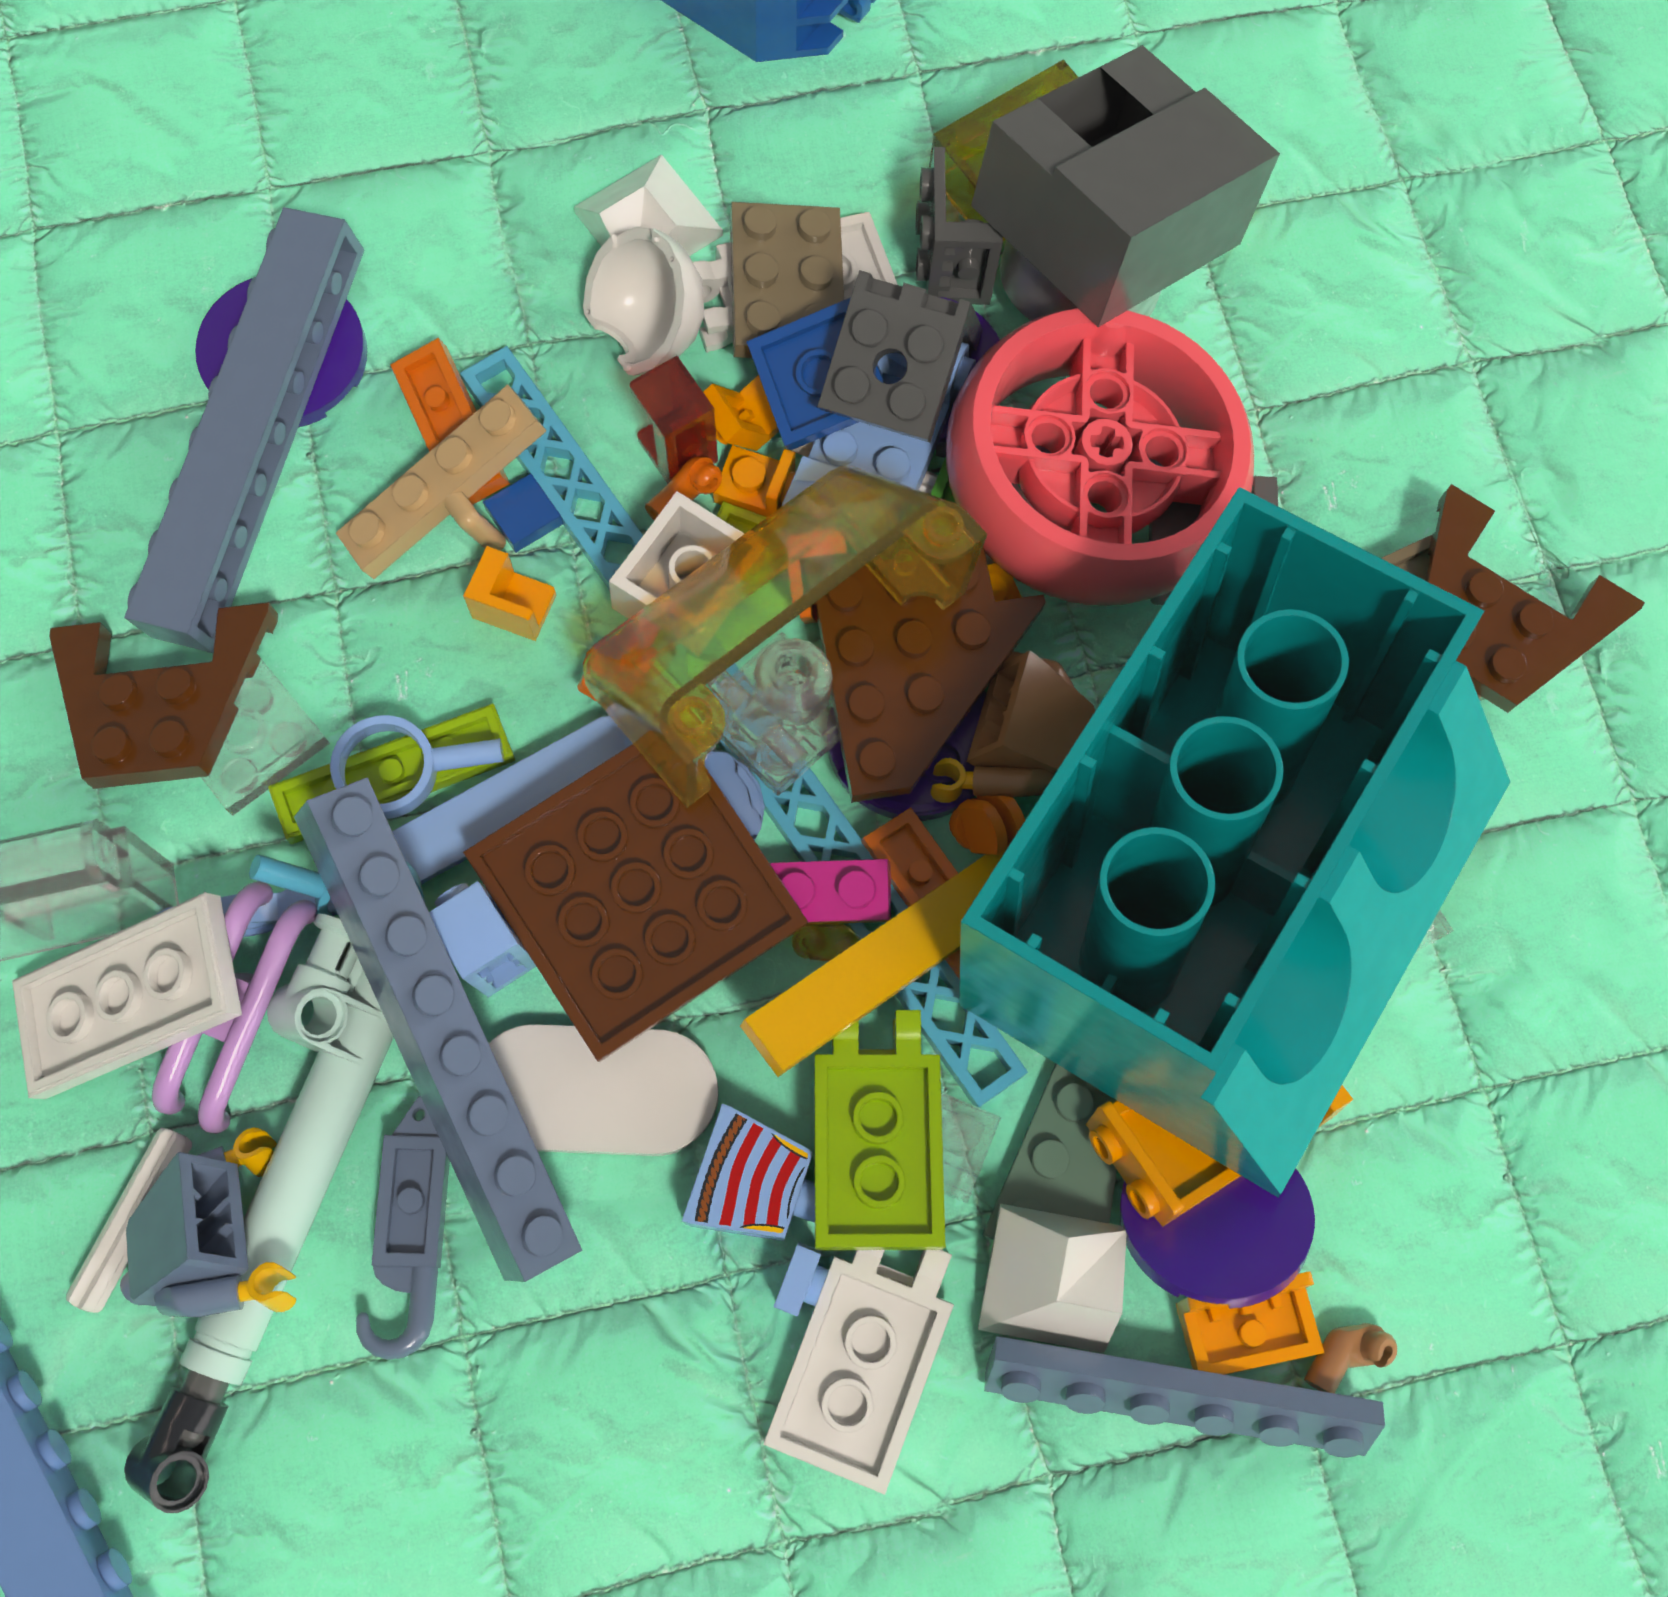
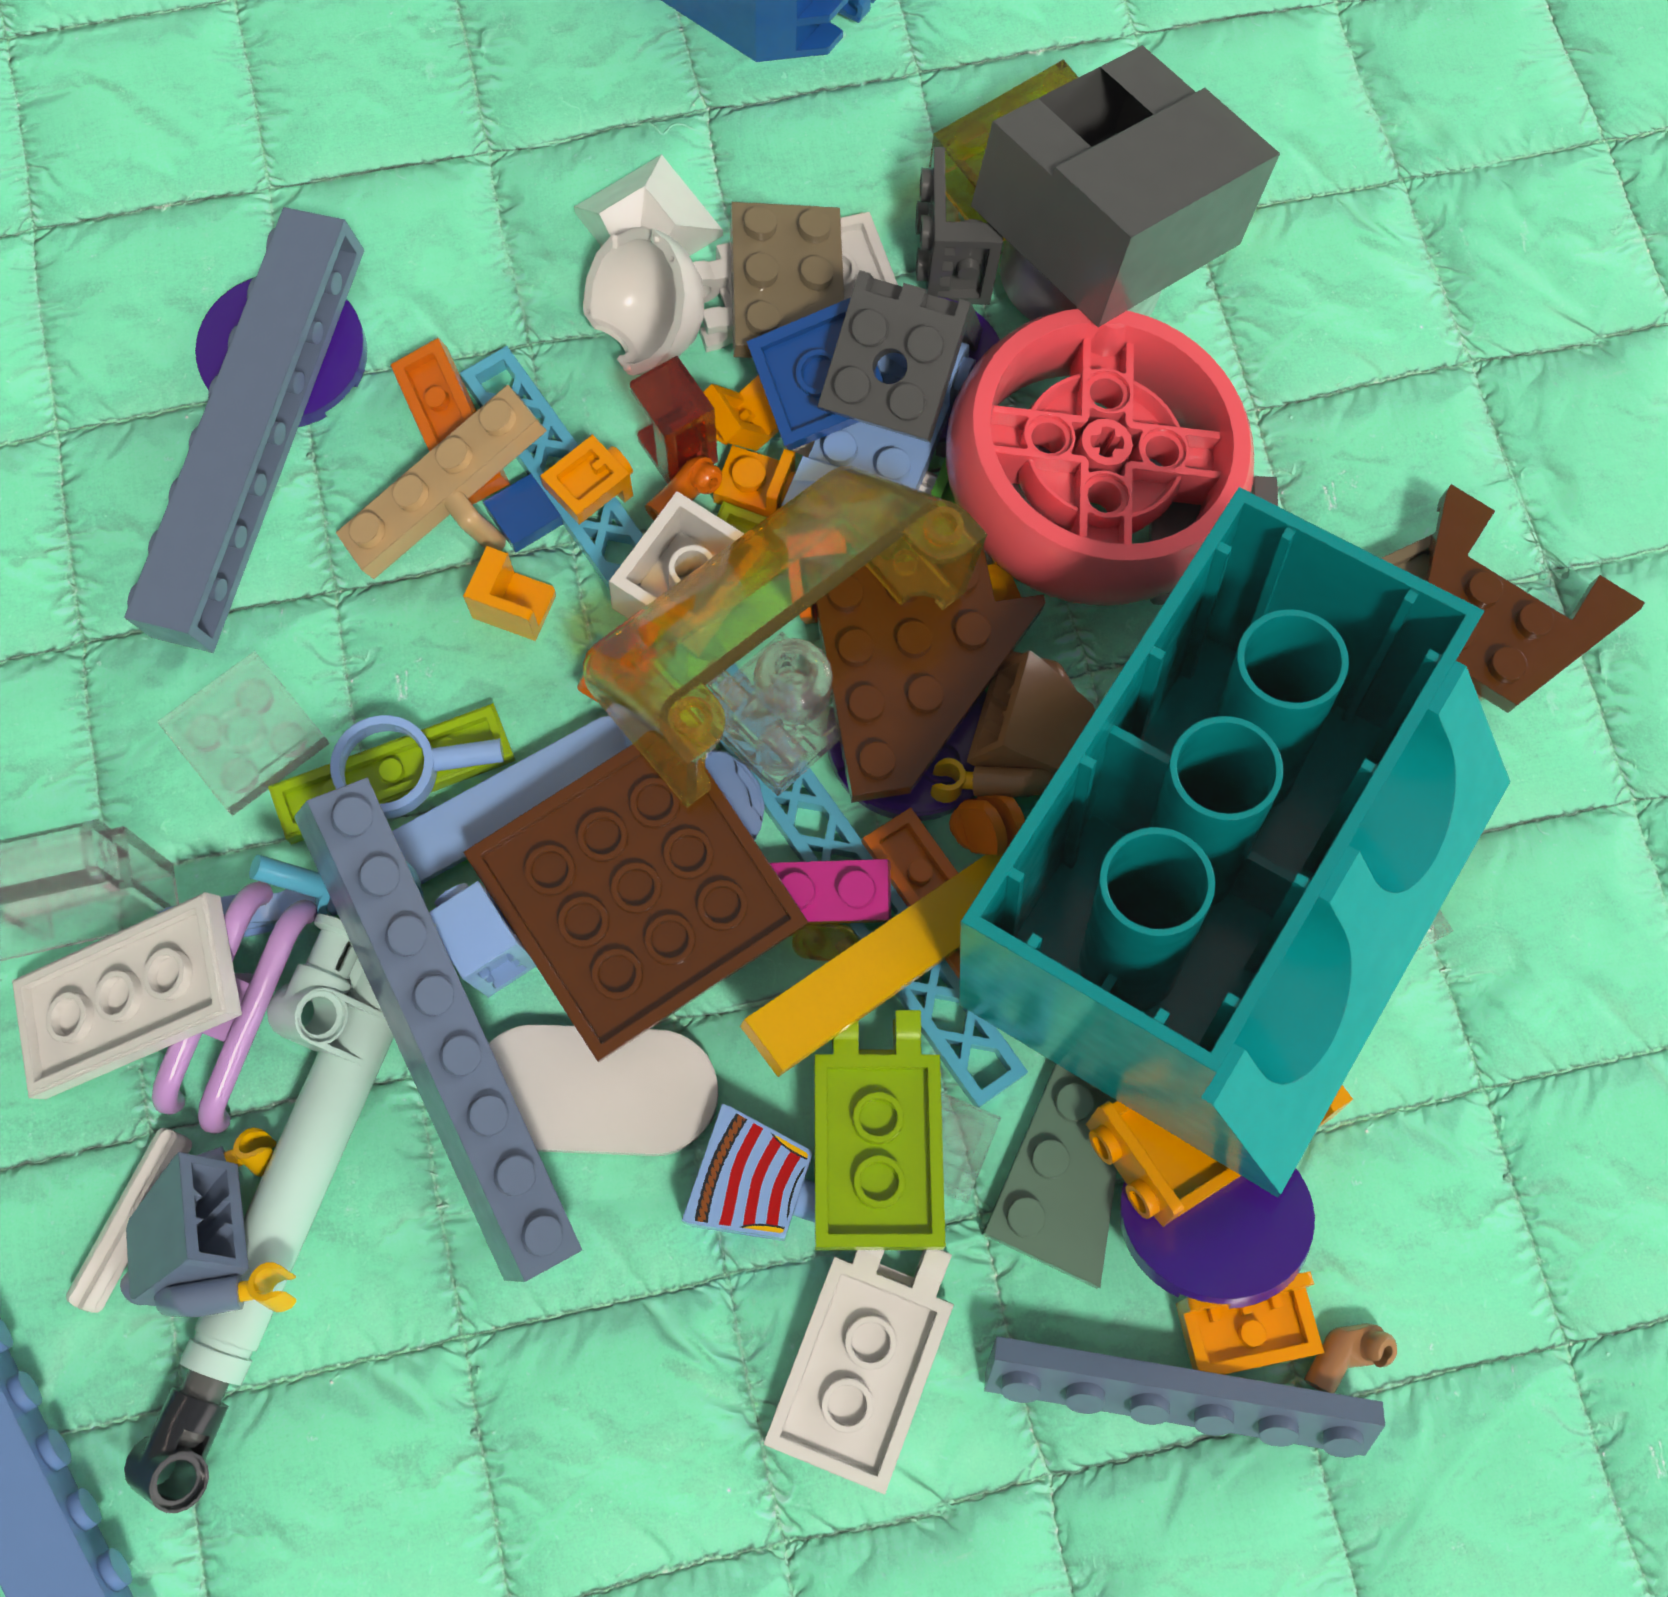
(155, 719): reddish brown wing -> none
(409, 1229): sand blue plate -> none
(589, 478): none -> light orange bracket
(802, 1280): light blue plate -> none
(1054, 1279): white slope -> none

